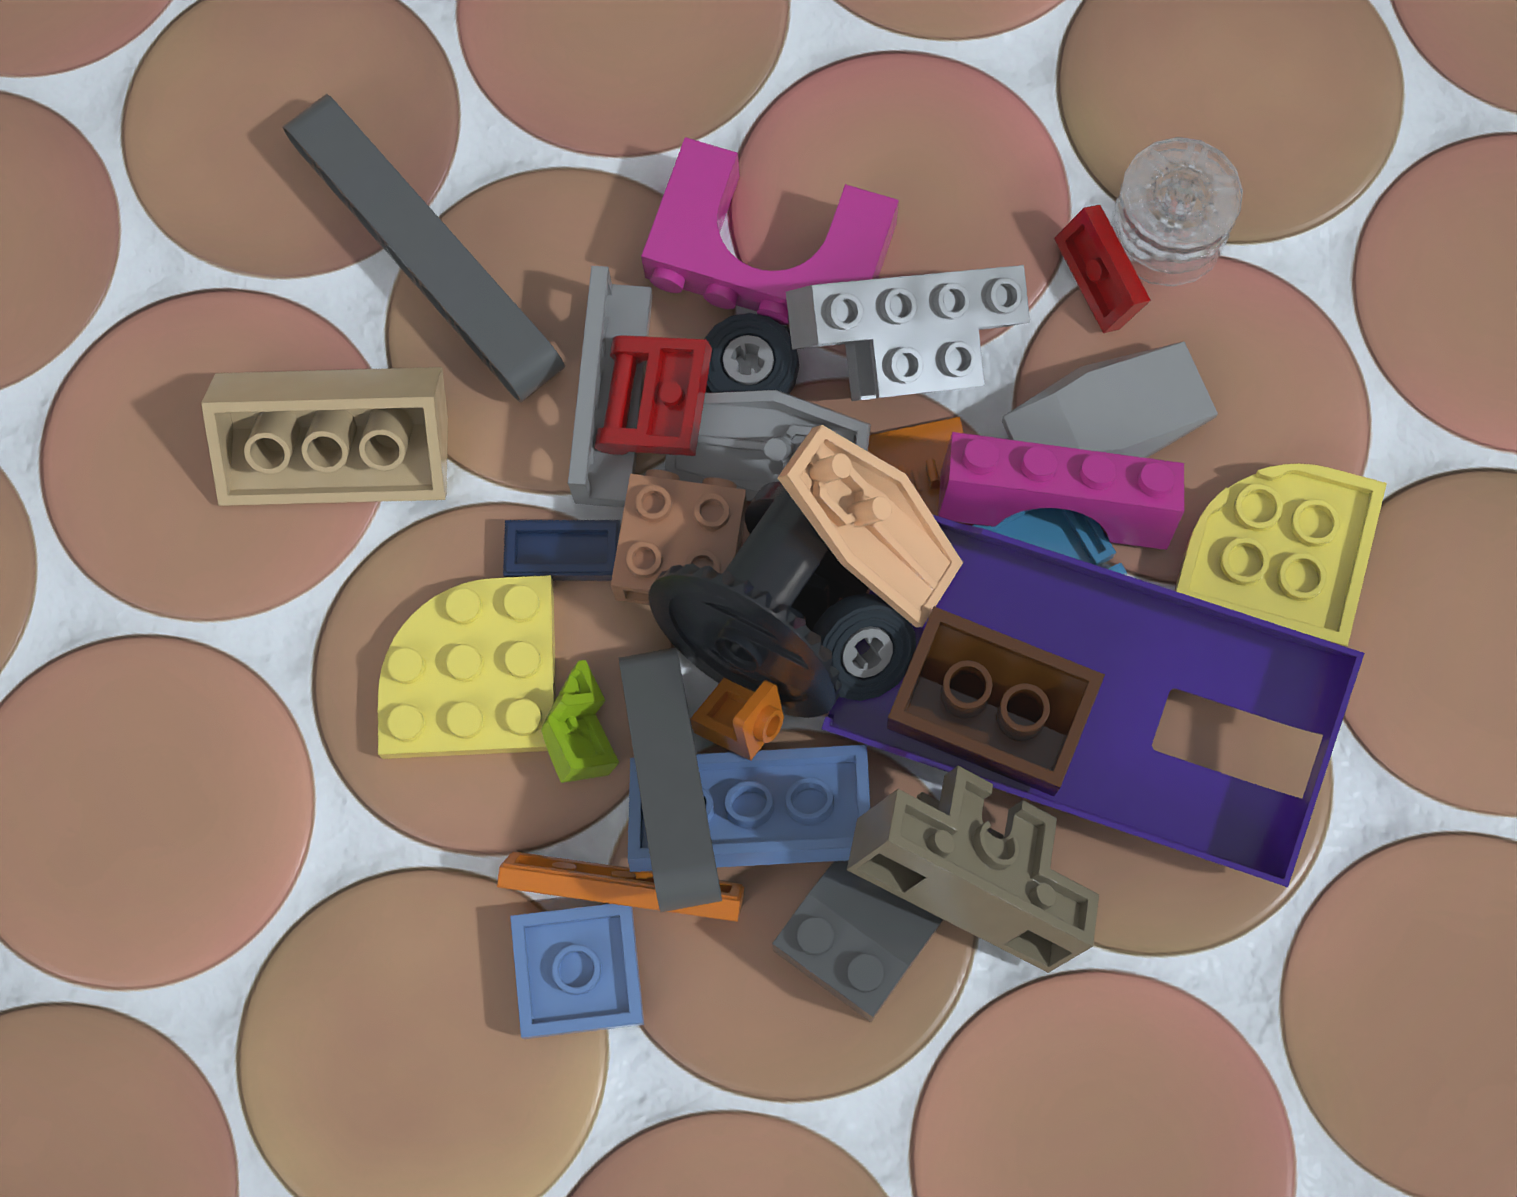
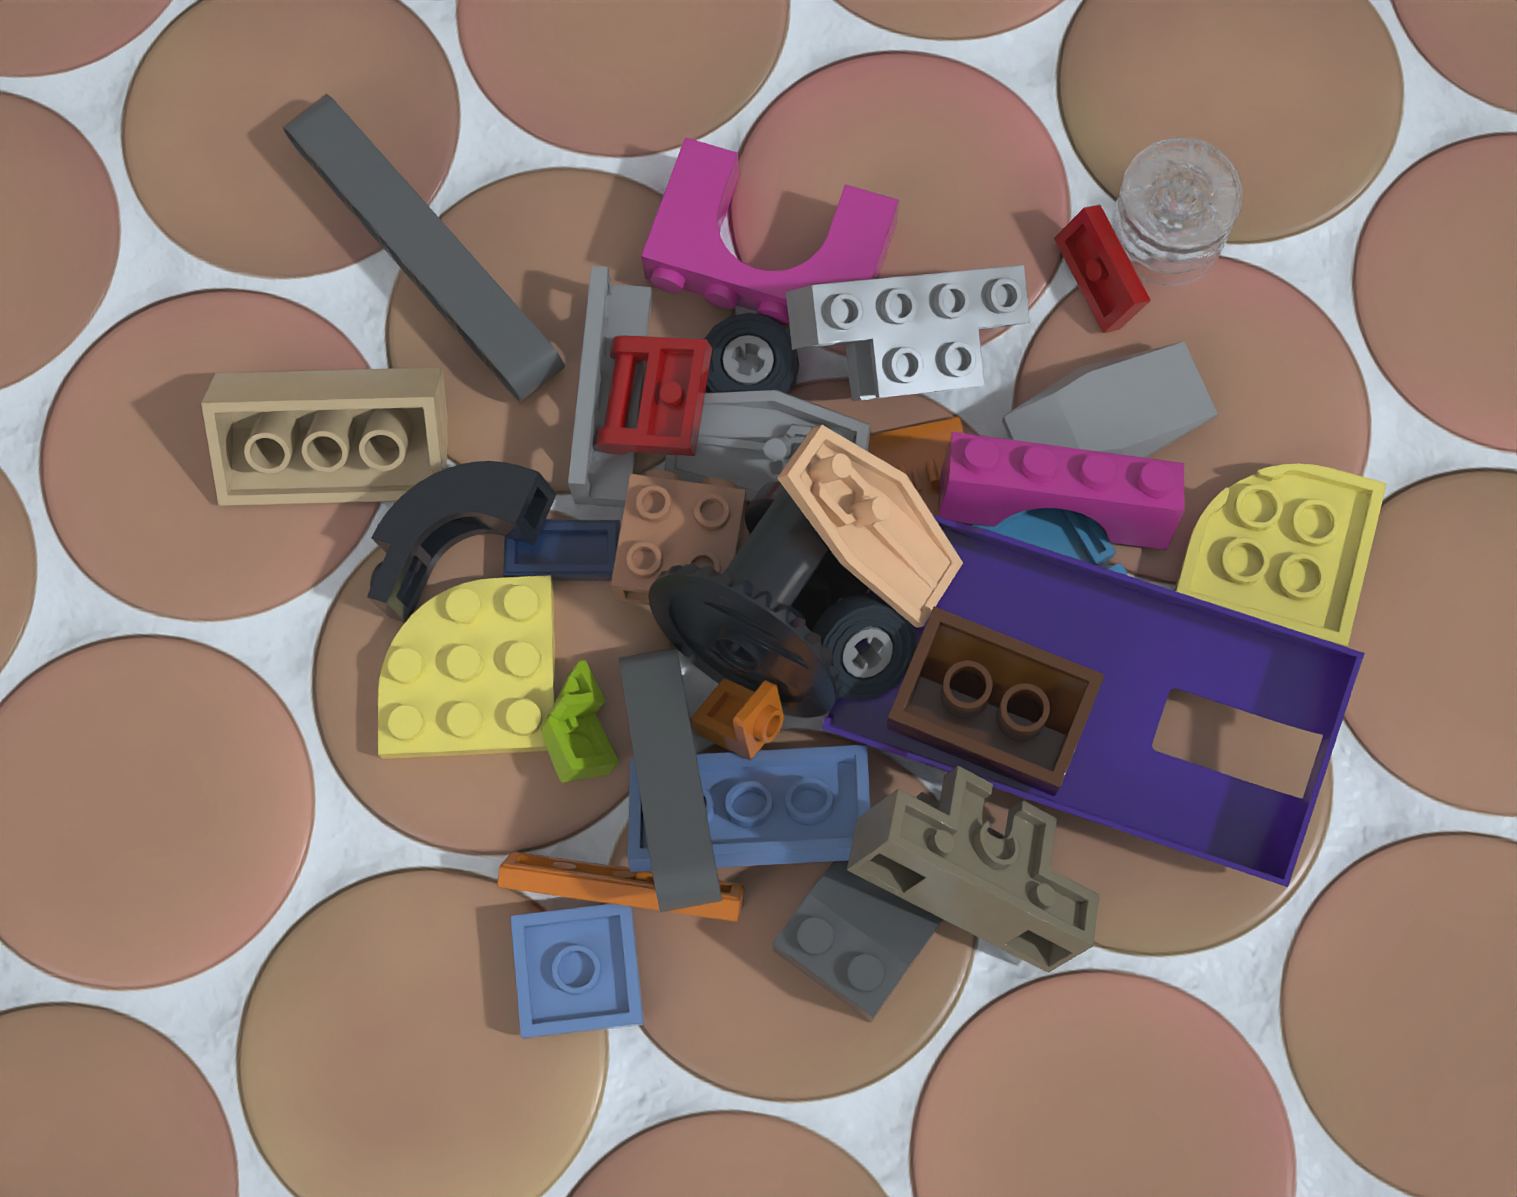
(446, 510): none -> black arch

